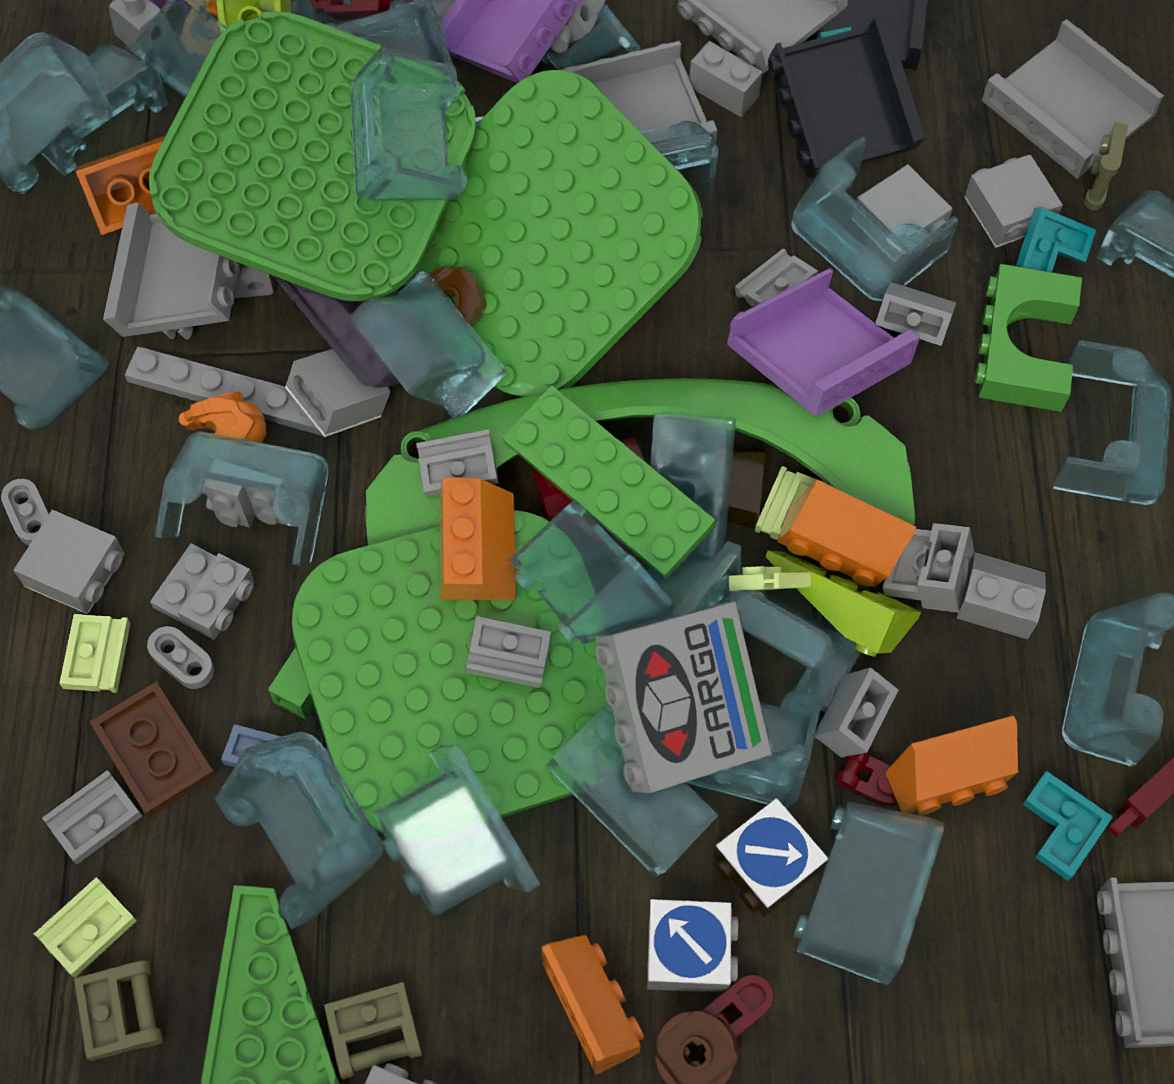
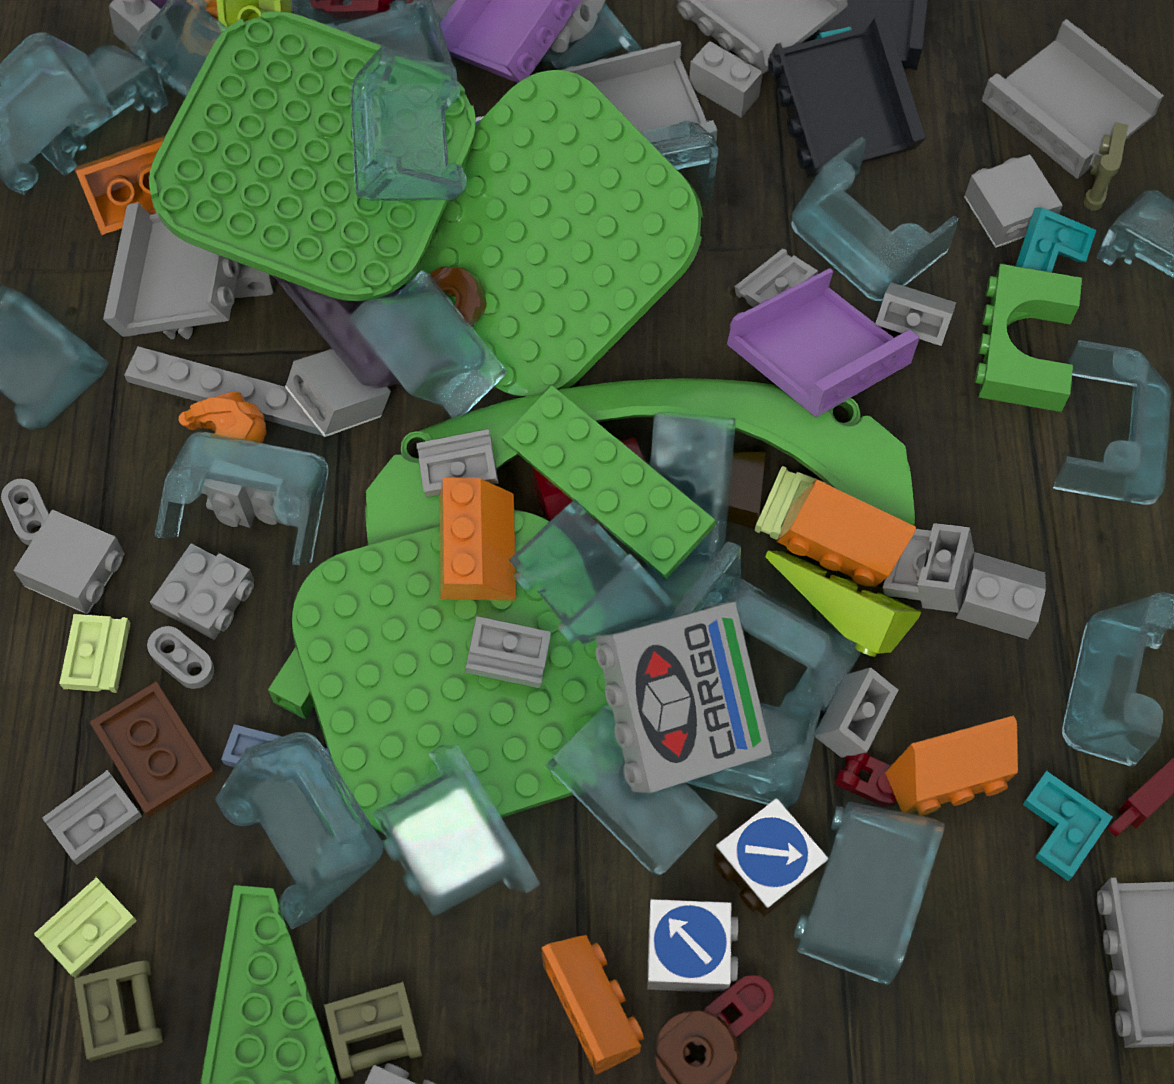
(768, 579): yellowish green plate -> none
(904, 200): light grey piece -> none

